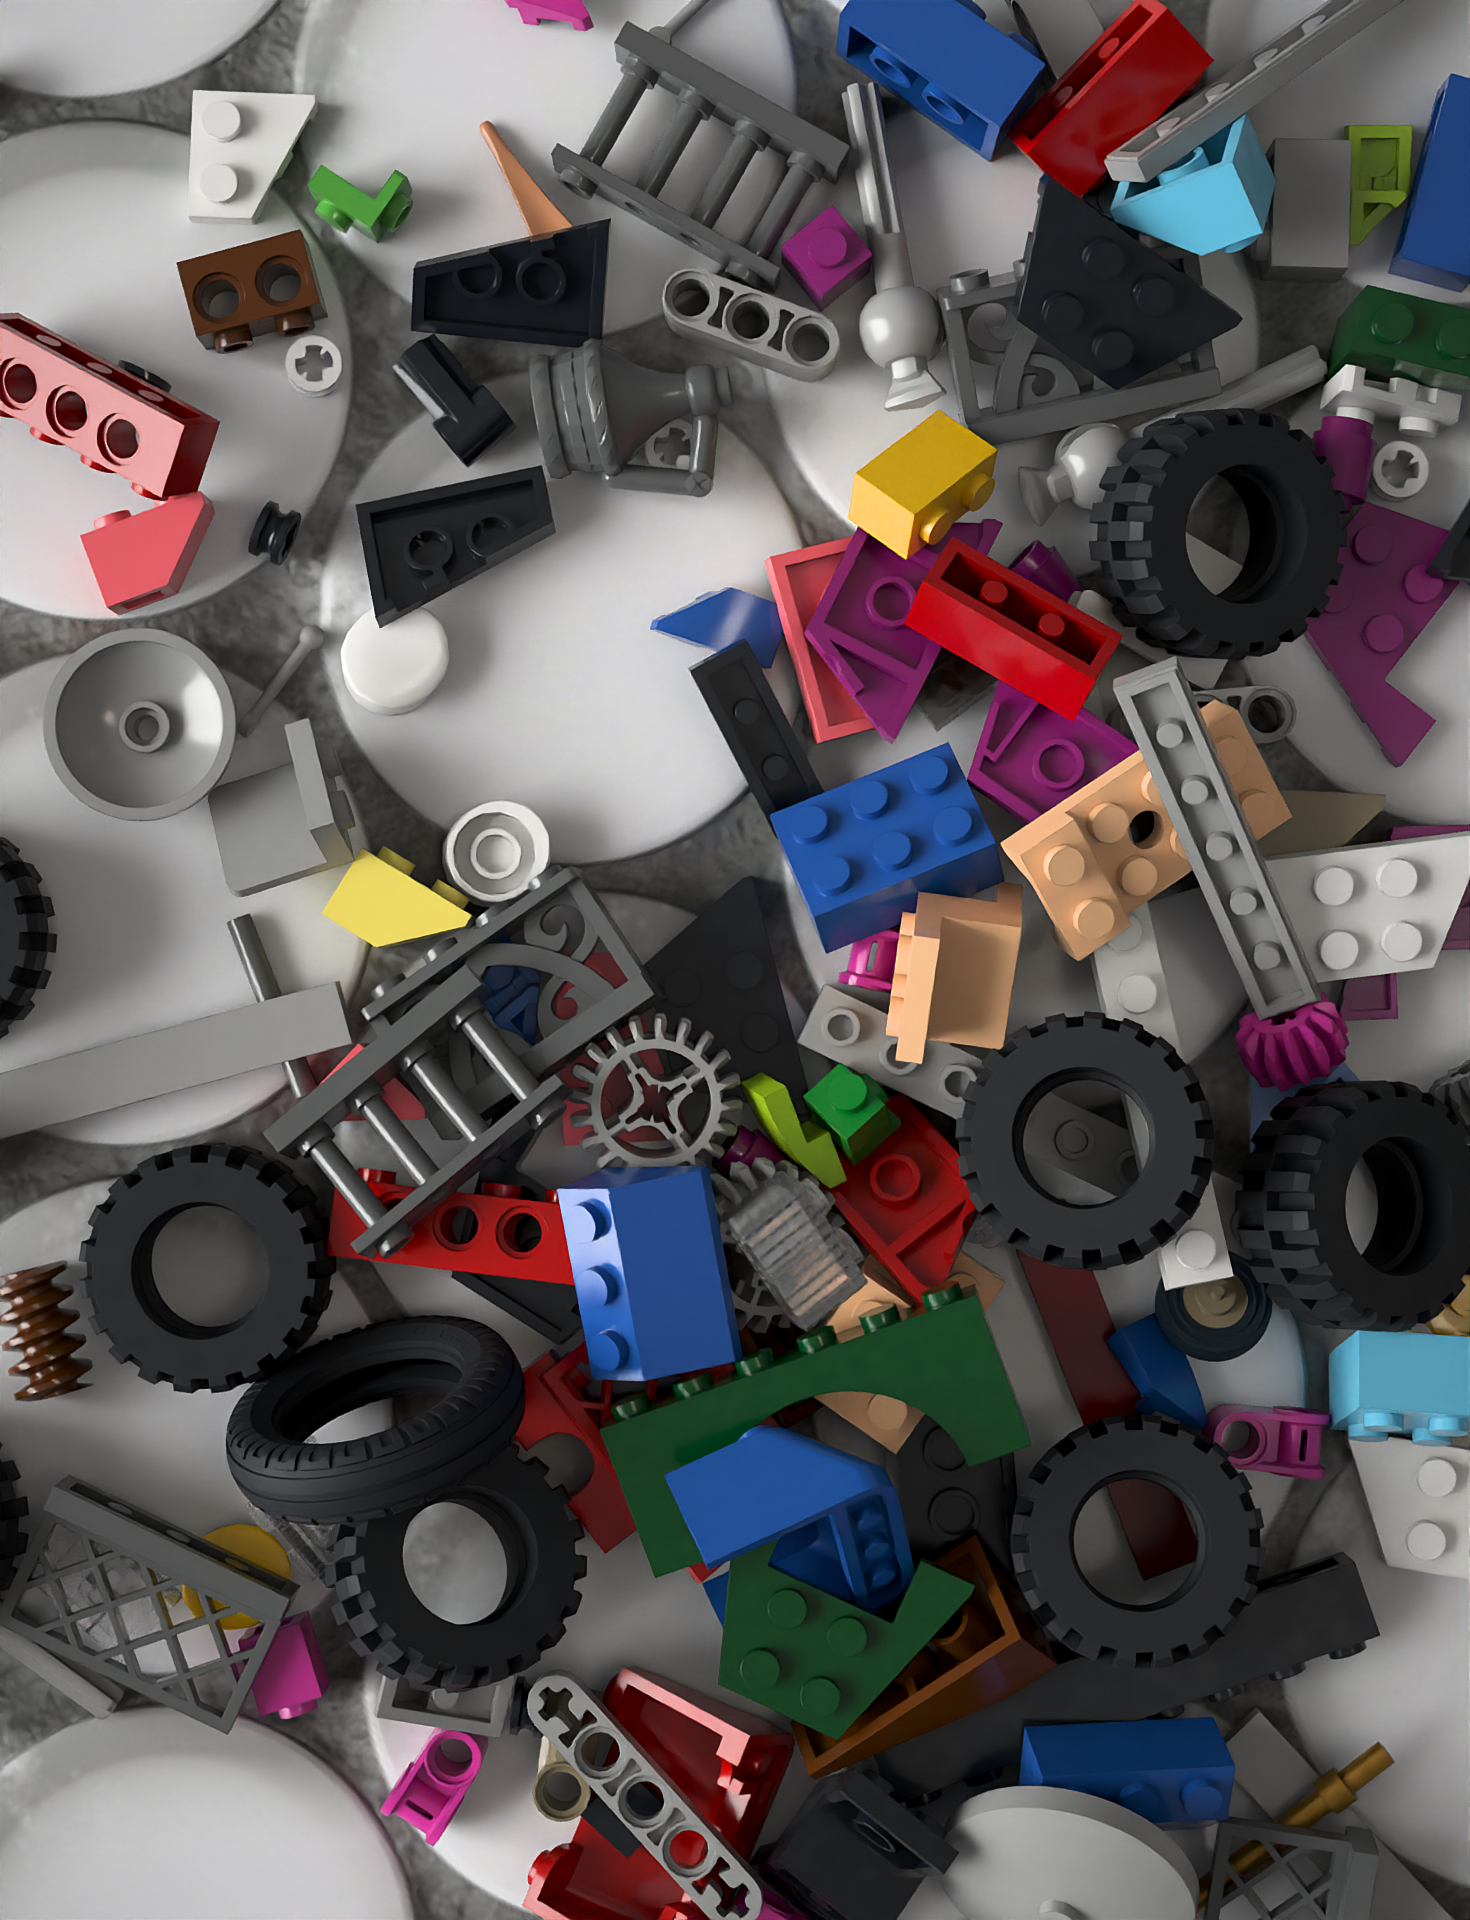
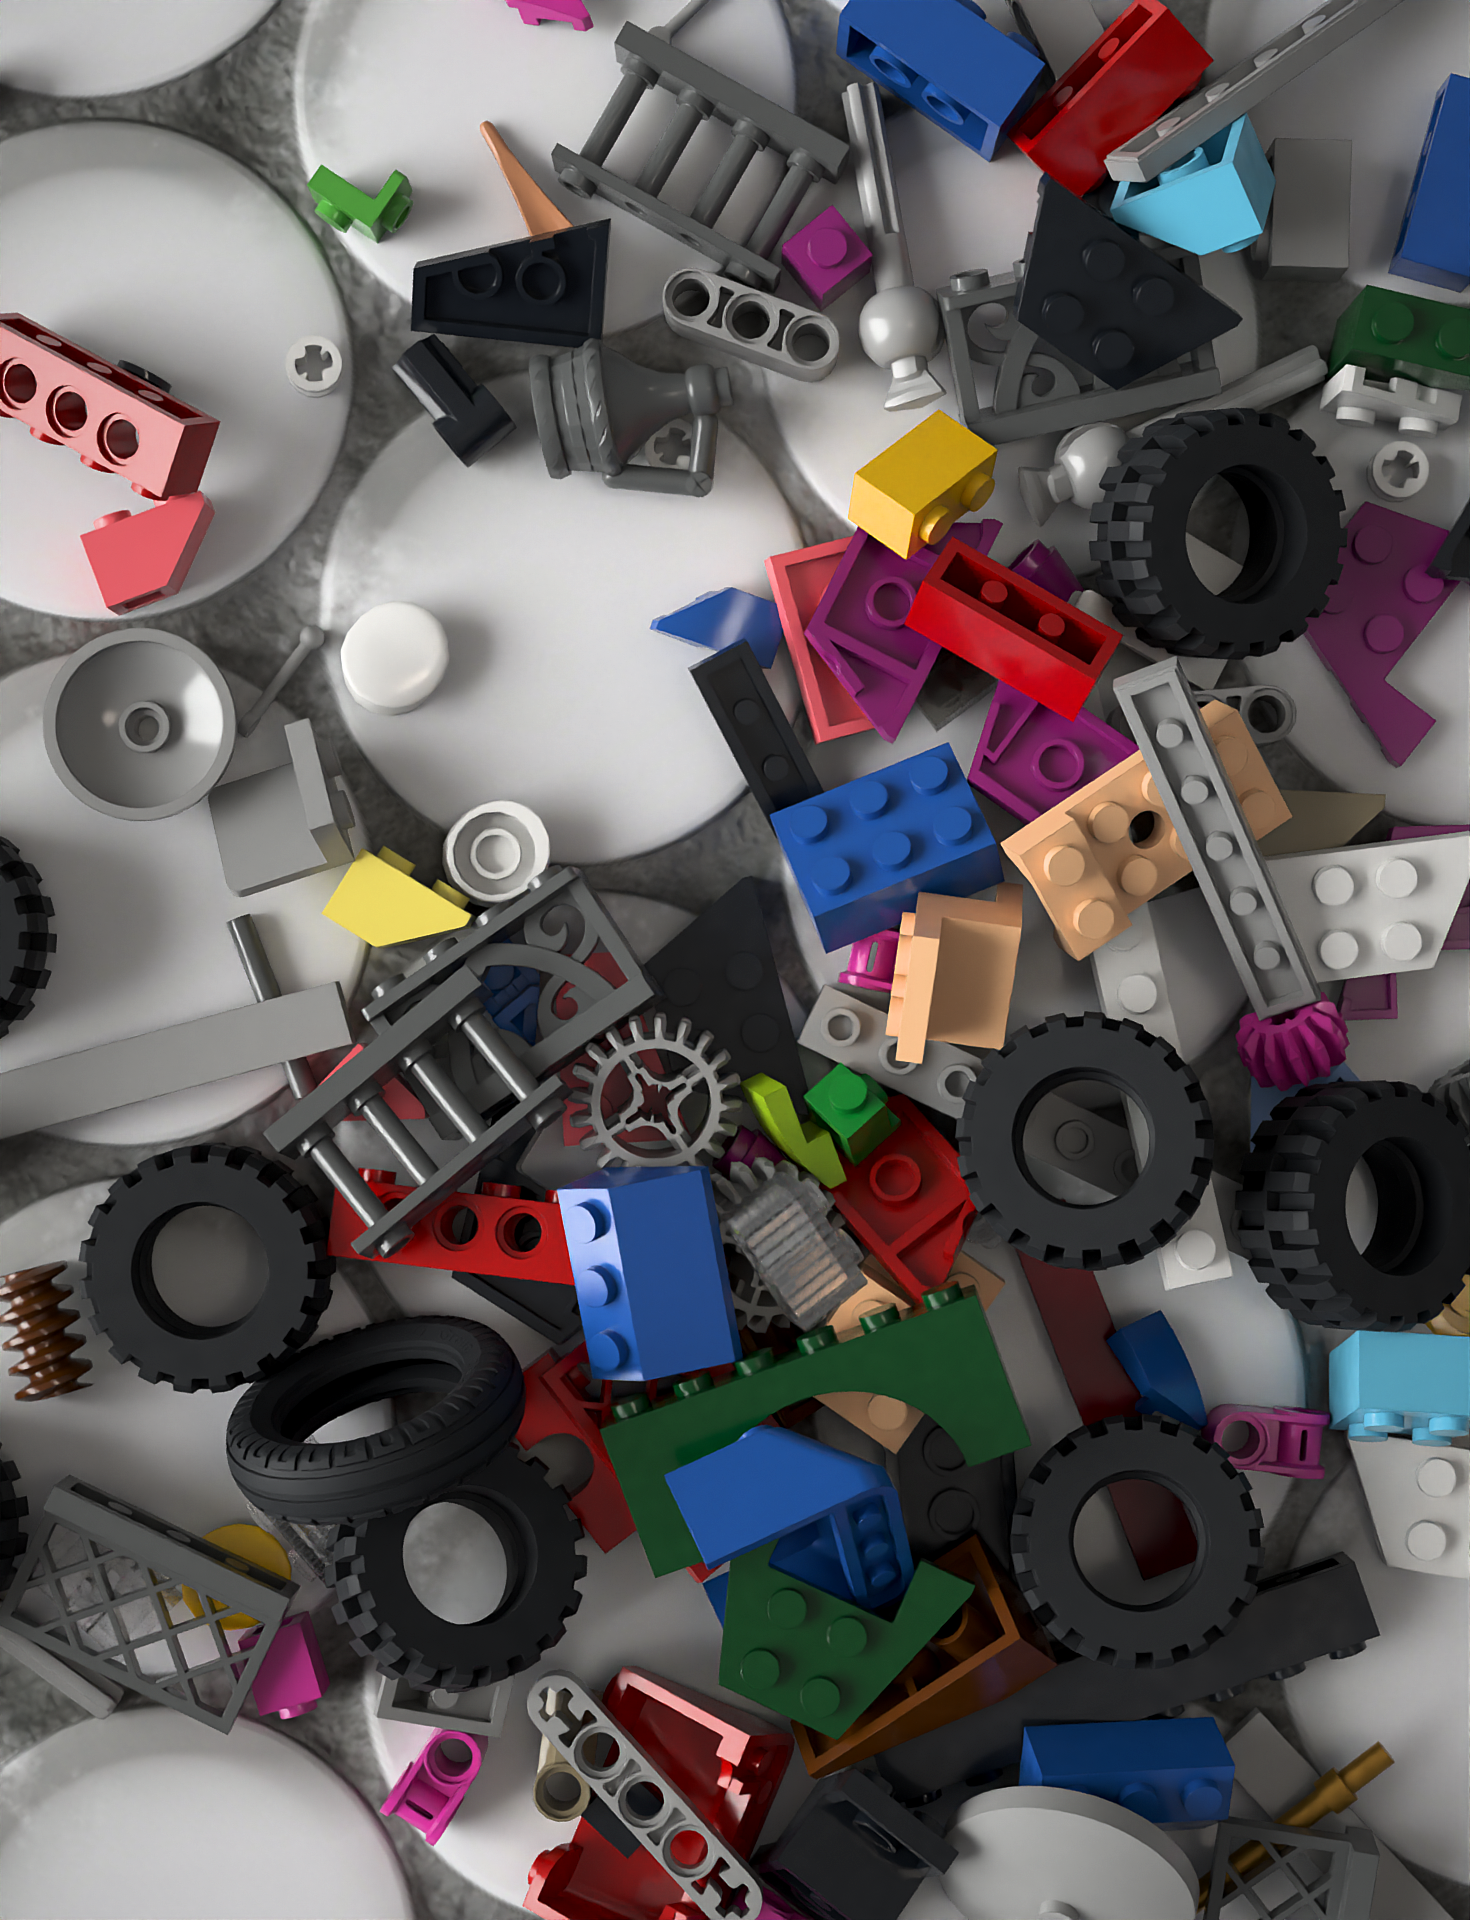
(239, 151): white wing -> none
(250, 274): reddish brown brick -> none
(274, 533): black bush -> none
(447, 535): black wing -> none
(519, 1713): black bush -> none
(1215, 1317): black wheel -> none
(1351, 454): magenta brick -> none
(1377, 174): lime slope -> none

